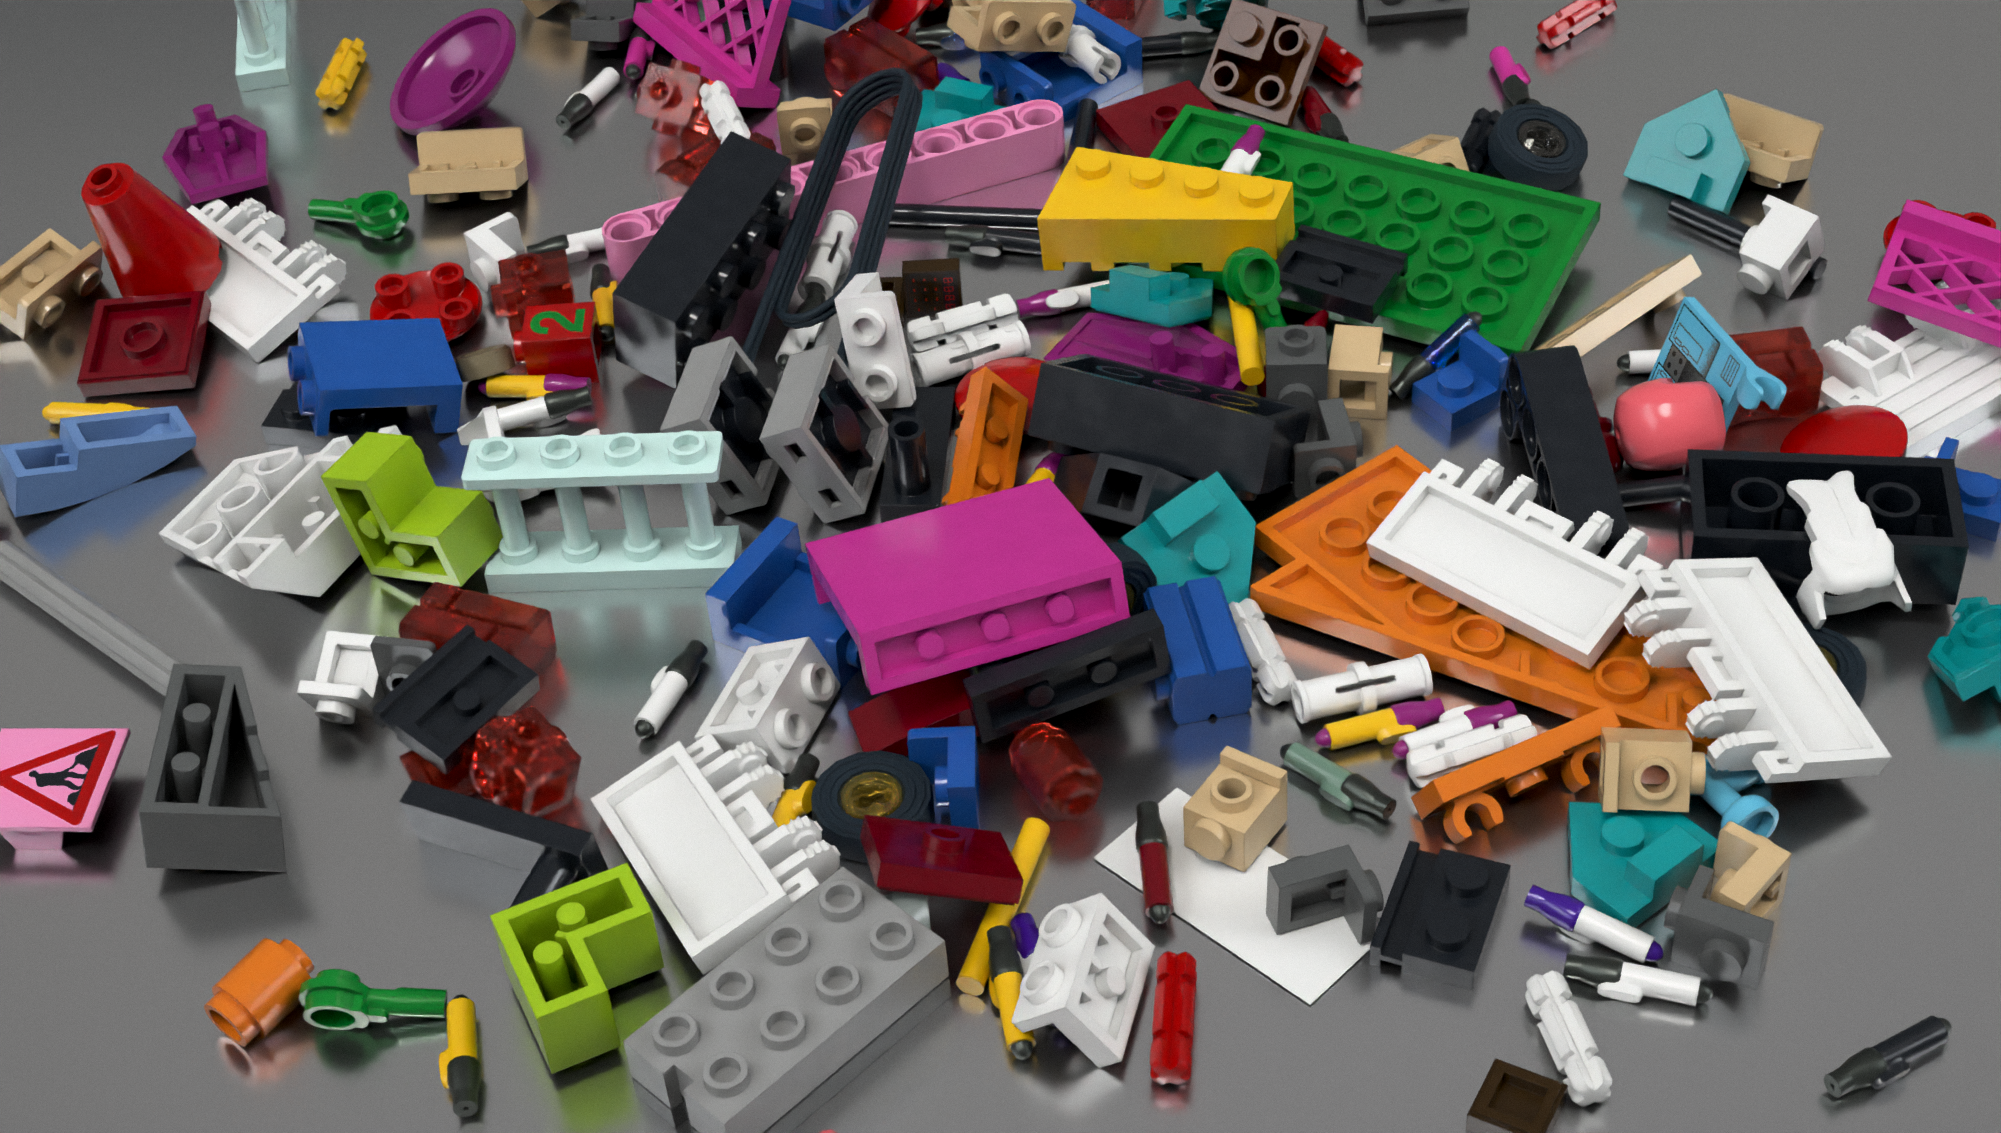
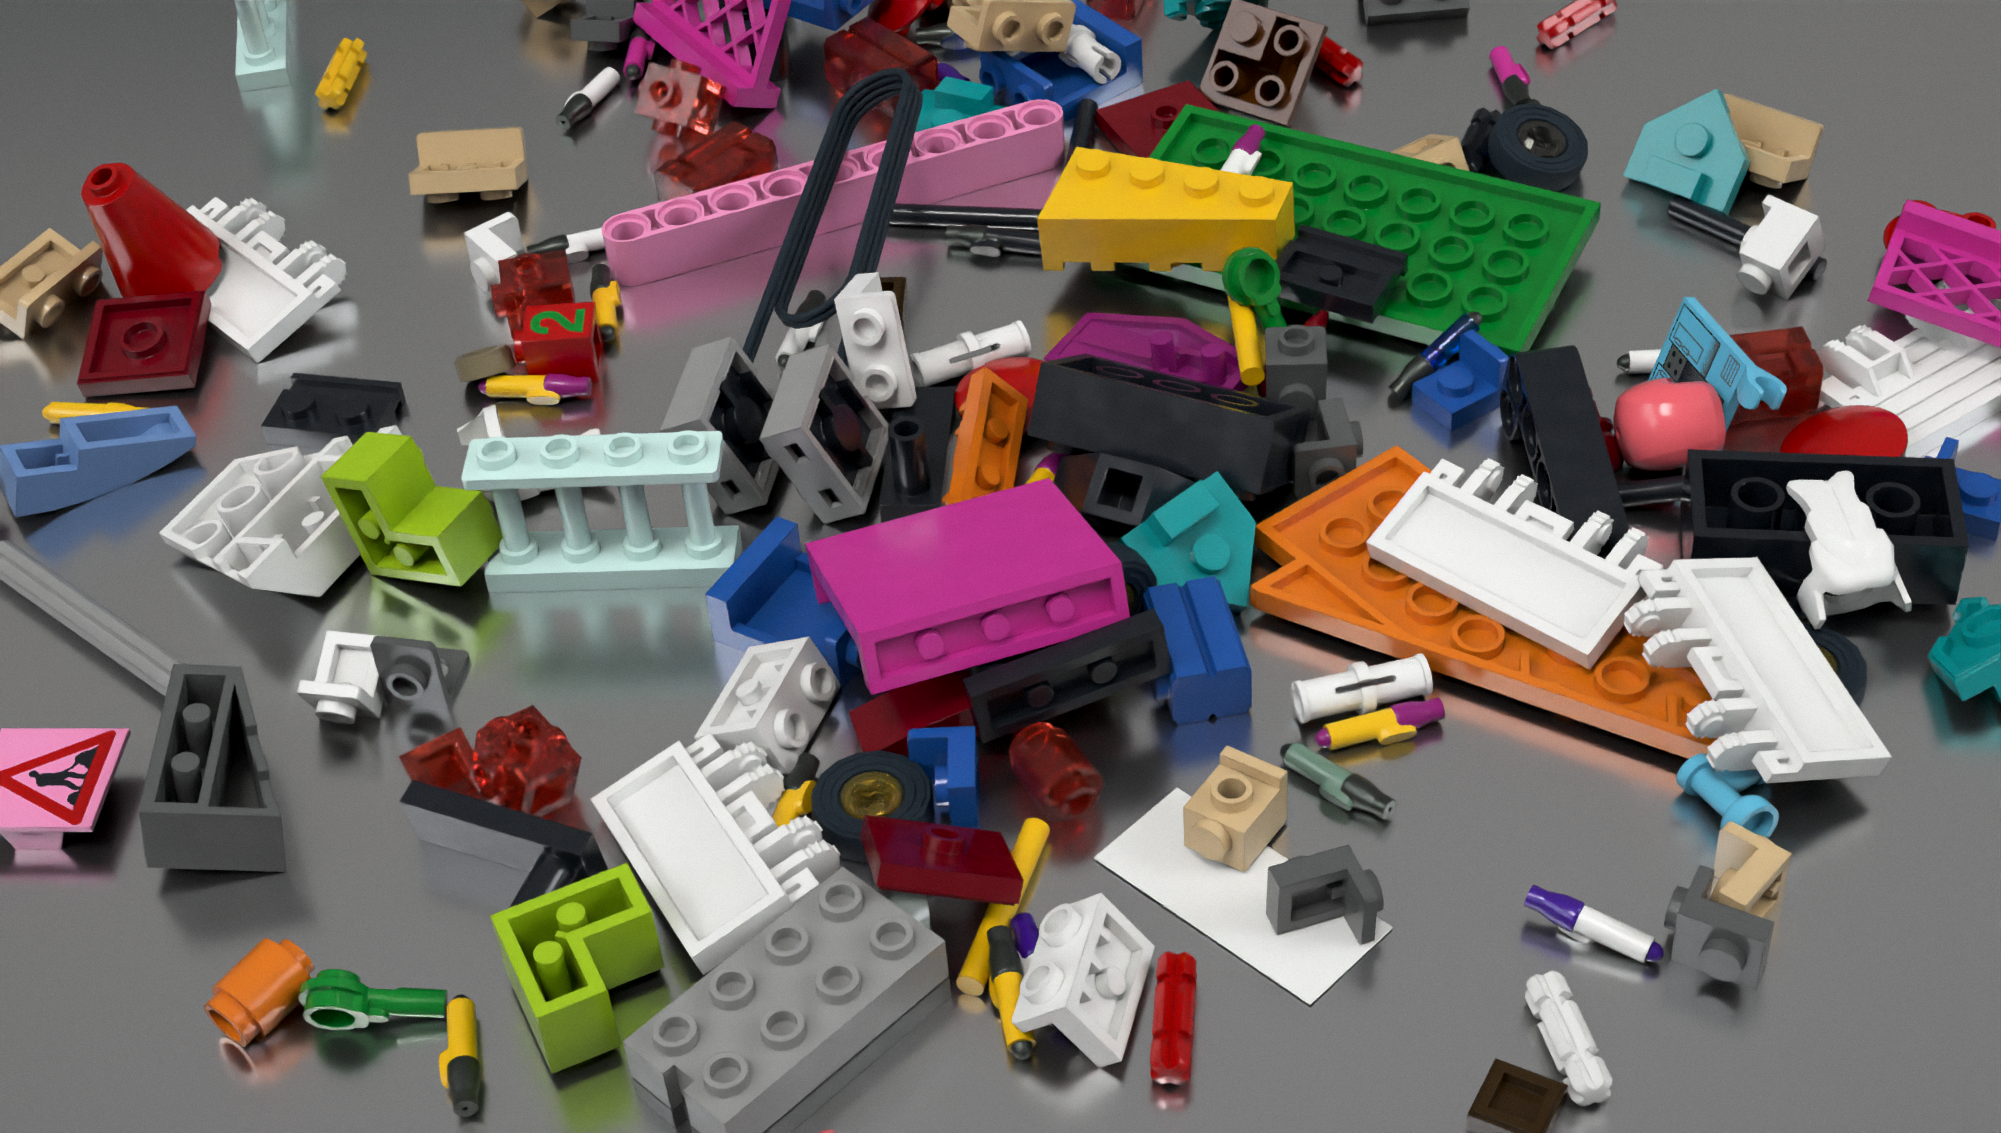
(217, 156): magenta piece -> none
(374, 213): green plate -> none
(374, 368): blue panel -> none
(430, 294): red dish -> none
(454, 73): magenta dish -> none
(455, 696): black plate -> none
(513, 626): clear red brick -> none
(544, 410): piece -> none
(668, 689): piece -> none
(703, 259): black brick -> none
(722, 110): white axle -> none
(803, 124): tan bracket -> none
(828, 254): white pin -> none
(931, 286): dark brown tile -> none
(973, 317): white axle -> none
(1056, 301): piece -> none
(1154, 296): teal plate -> none
(1154, 868): piece -> none
(1178, 43): piece -> none
(1263, 652): white axle -> none
(1320, 117): piece -> none
(1360, 371): tan brick -> none
(1440, 915): black plate -> none
(1453, 723): piece -> none
(1466, 748): white axle -> none
(1517, 770): orange plate -> none
(1632, 750): tan brick -> none
(1632, 981): white piece -> none
(1633, 858): teal plate -> none
(1654, 291): tan plate -> none
(1889, 1058): piece -> none

